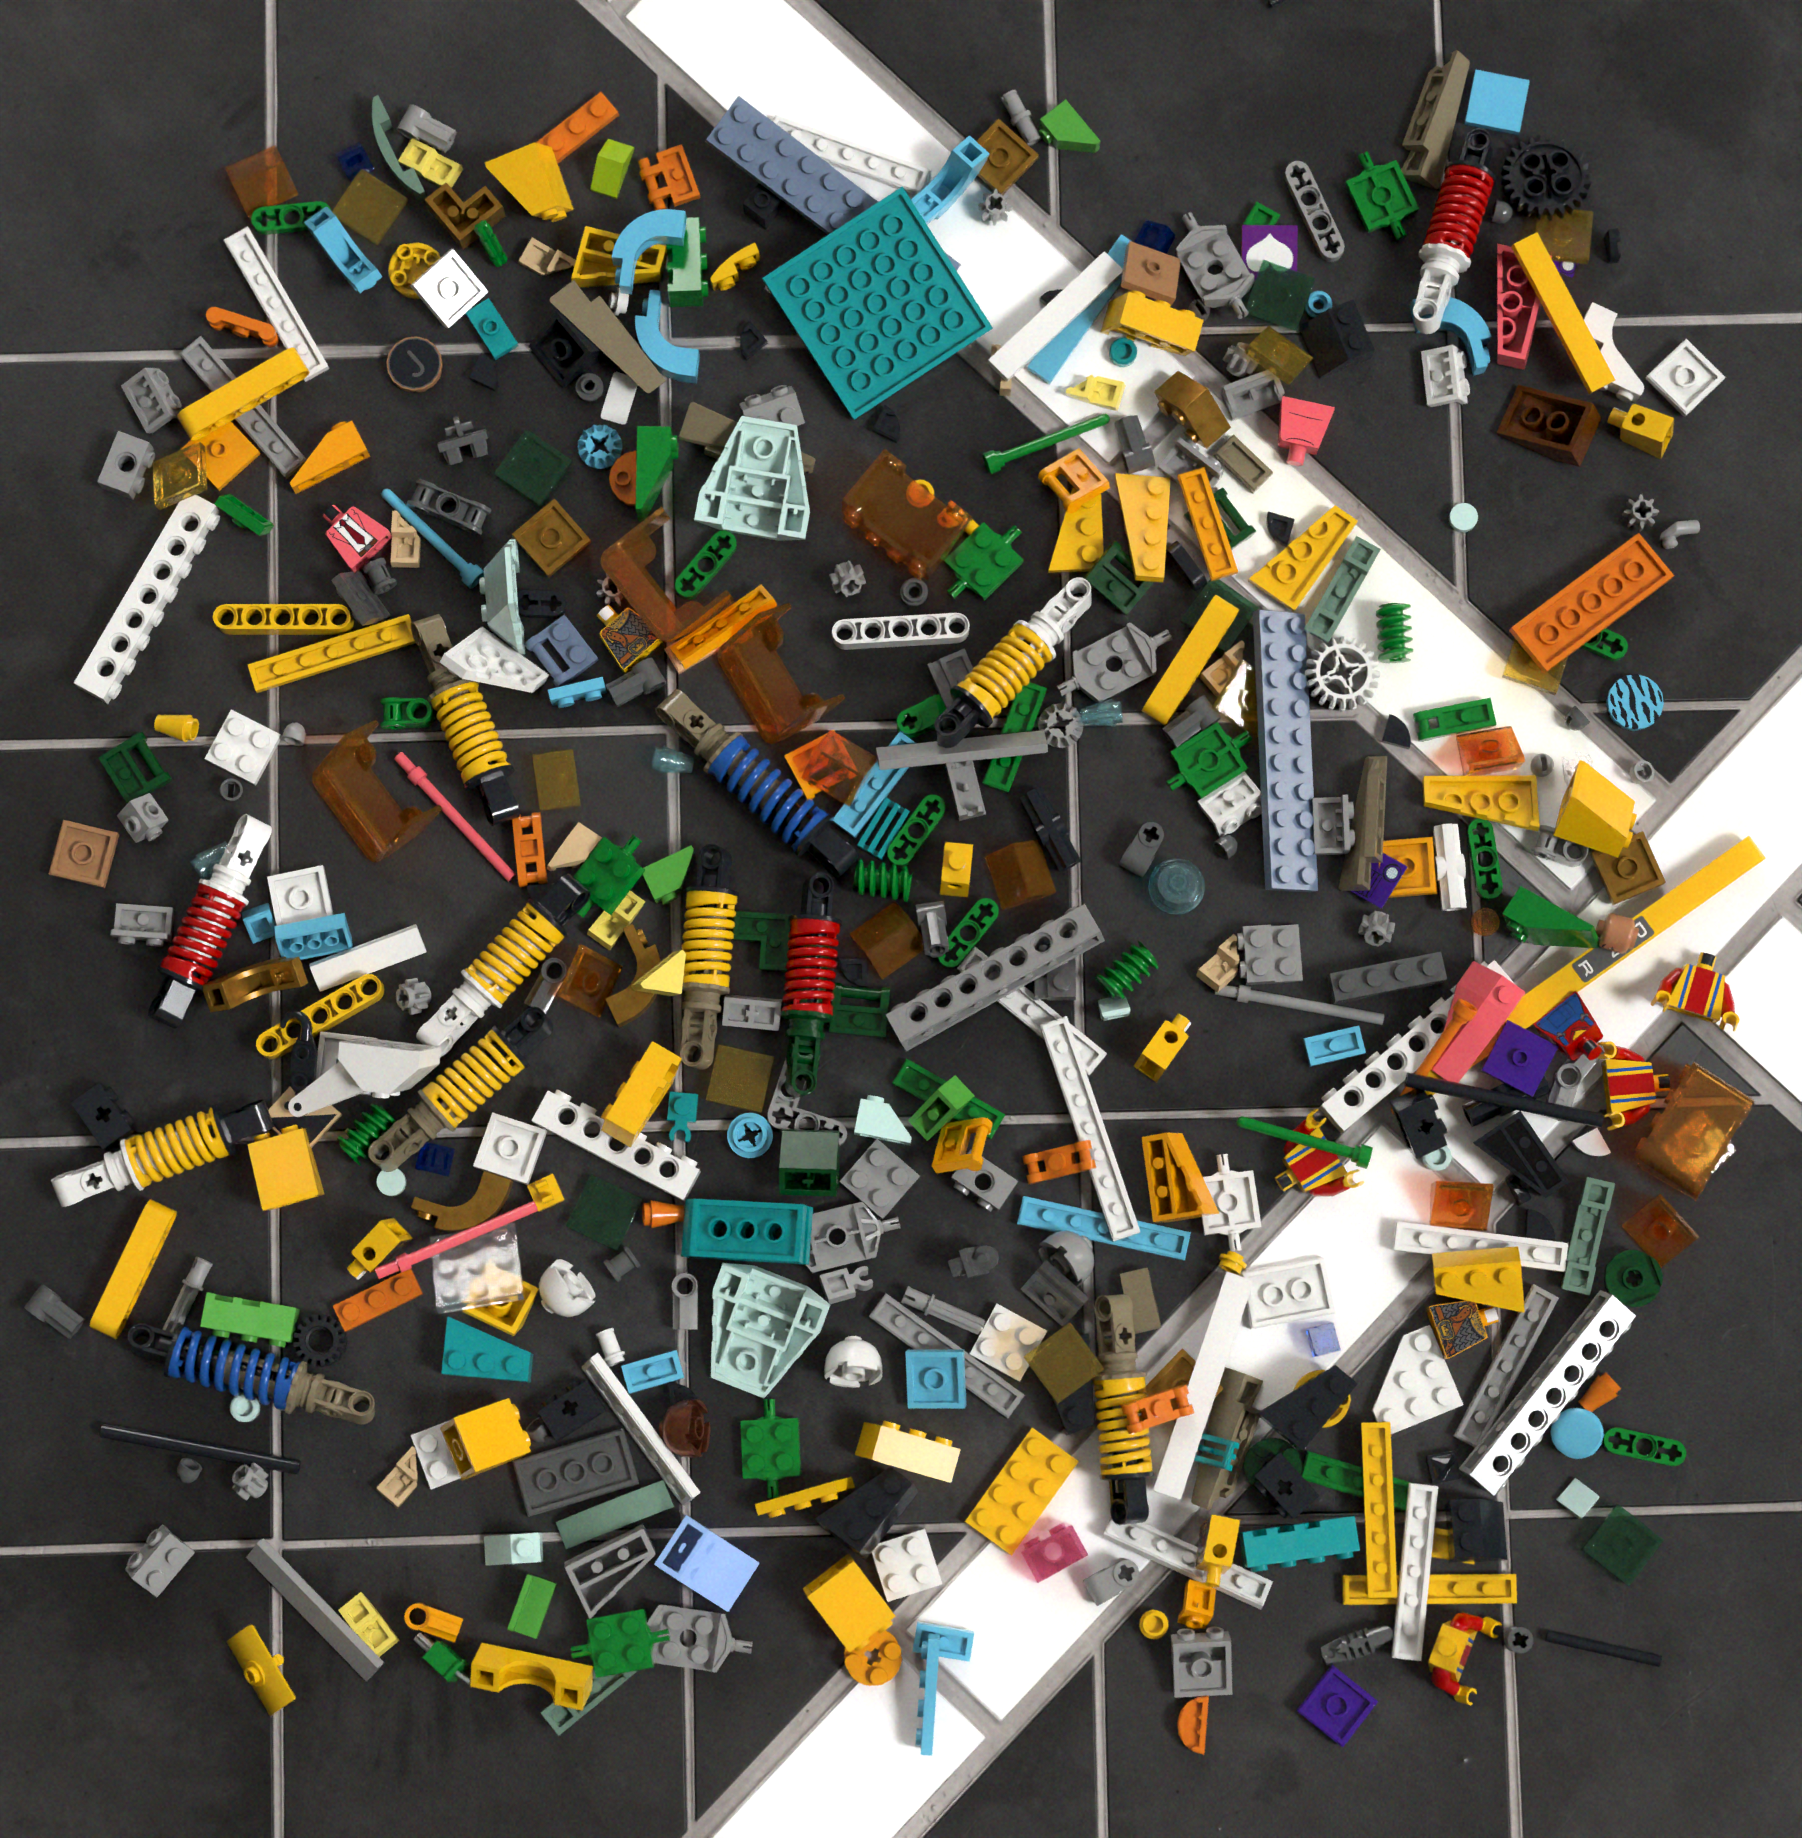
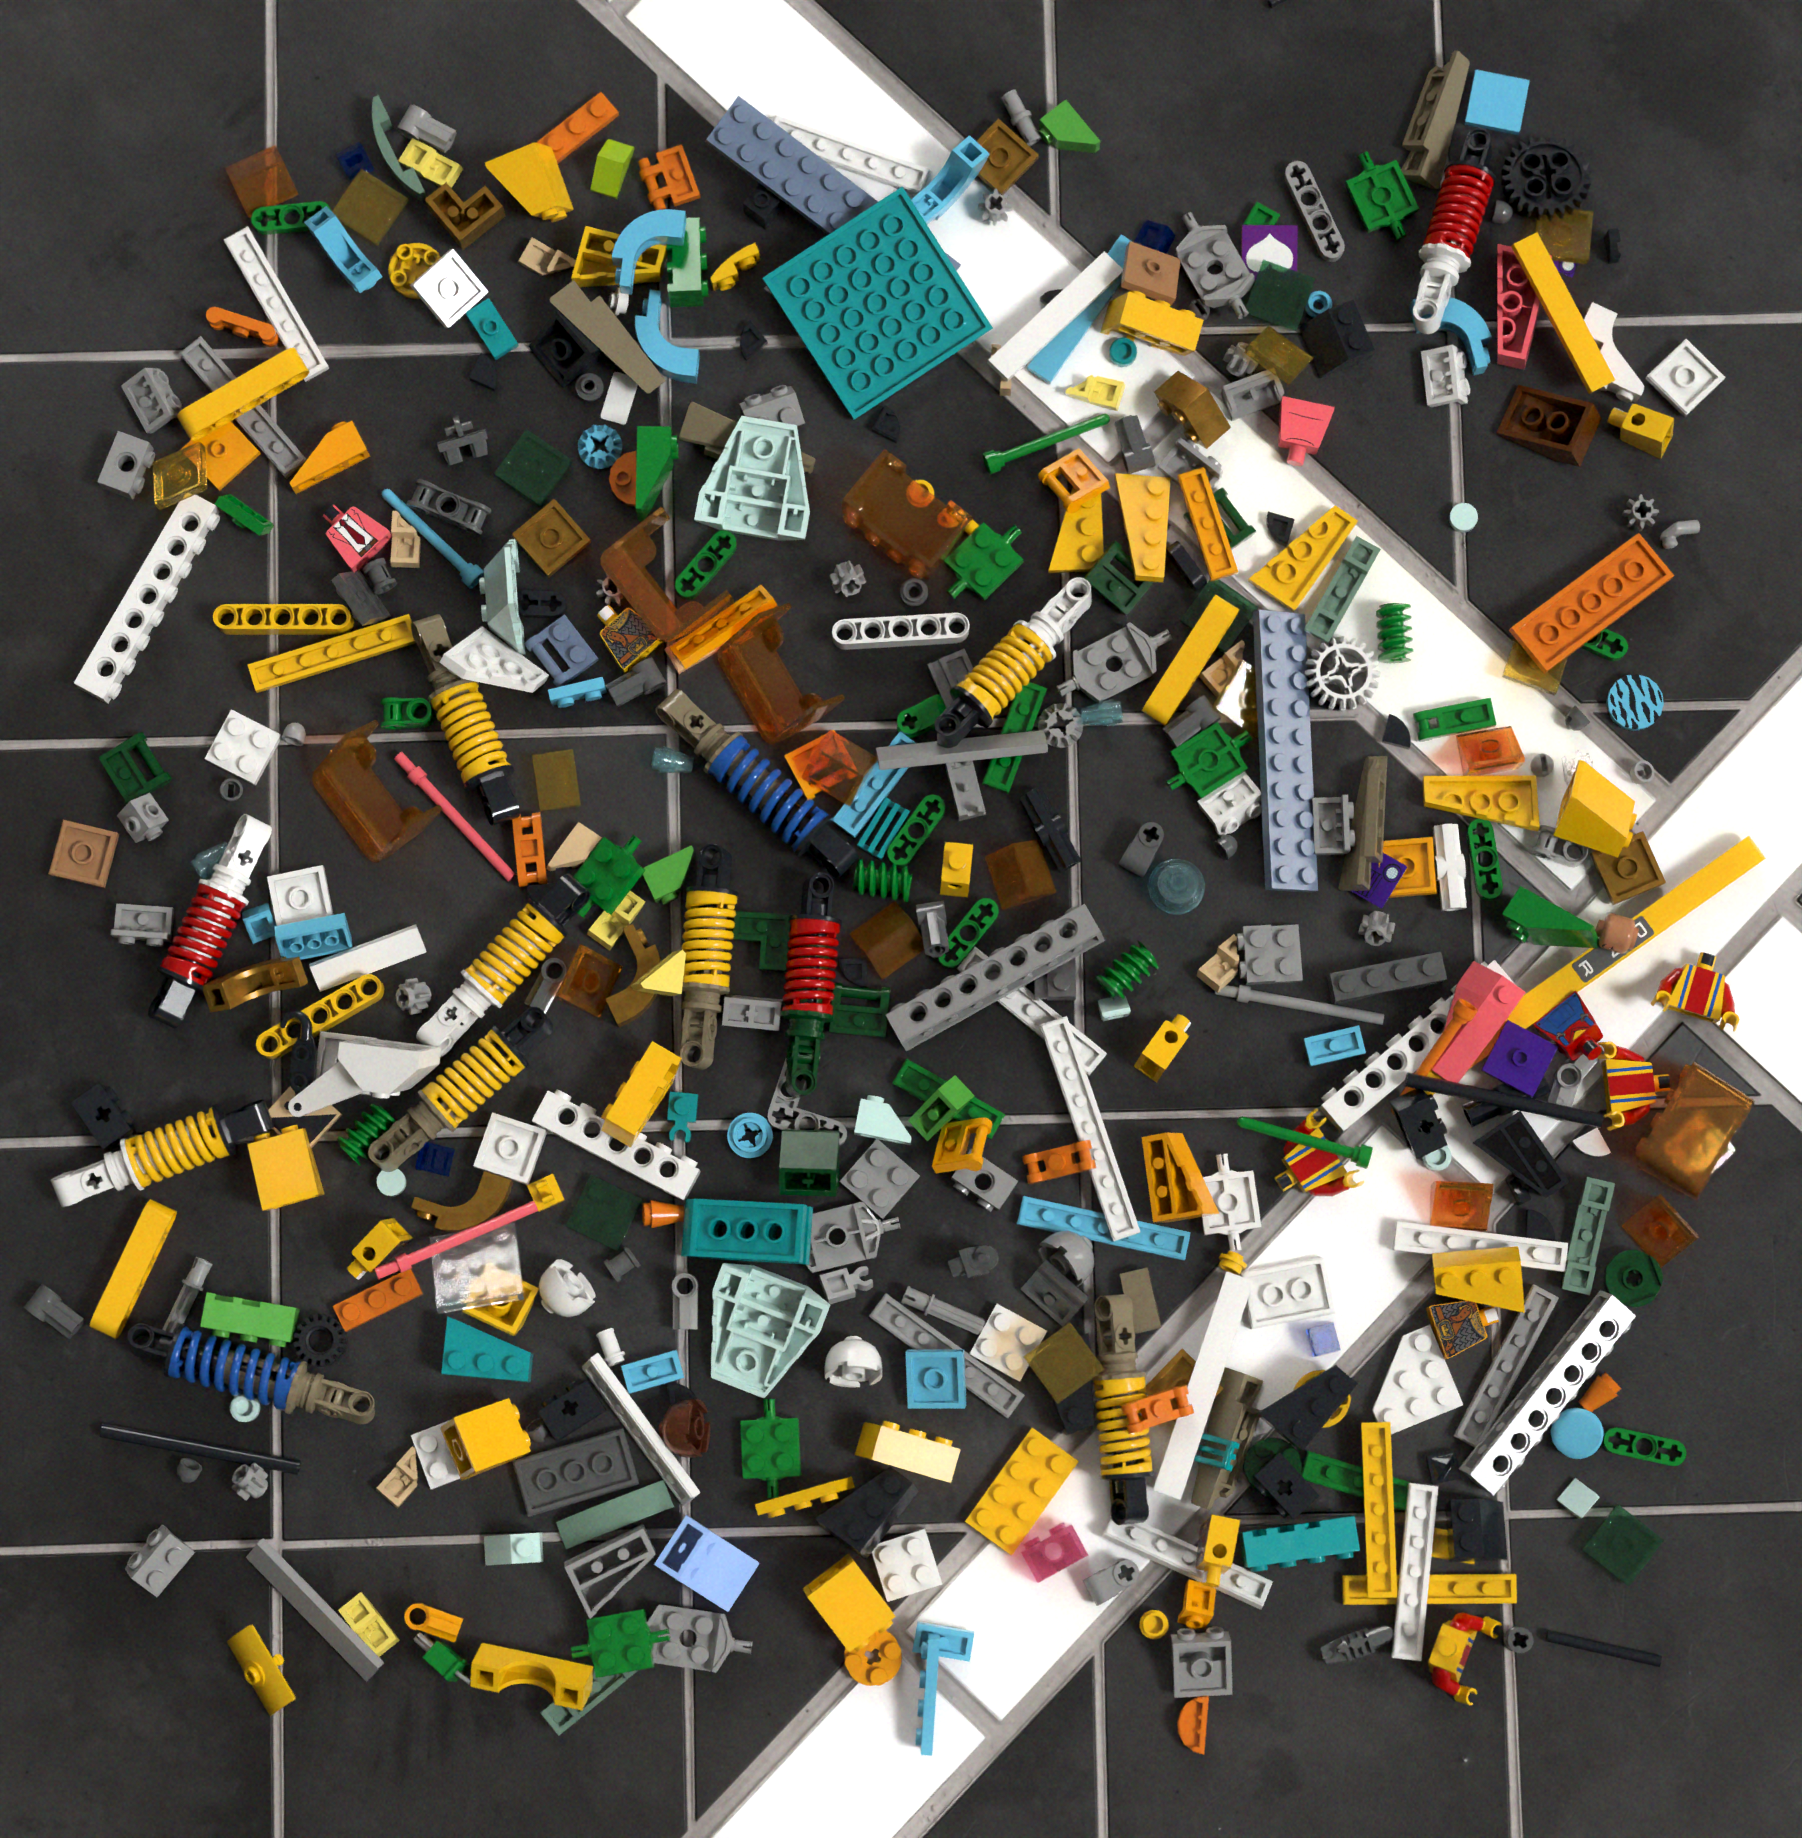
(177, 726): yellow cone -> none
(414, 364): black tile -> none
(490, 243): green axle -> none
(532, 1606): bright green panel -> none
(740, 1078): clear yellow plate -> none
(1243, 464): dark tan tile -> none
(1337, 1705): dark purple plate -> none
(1485, 922): clear orange plate -> none

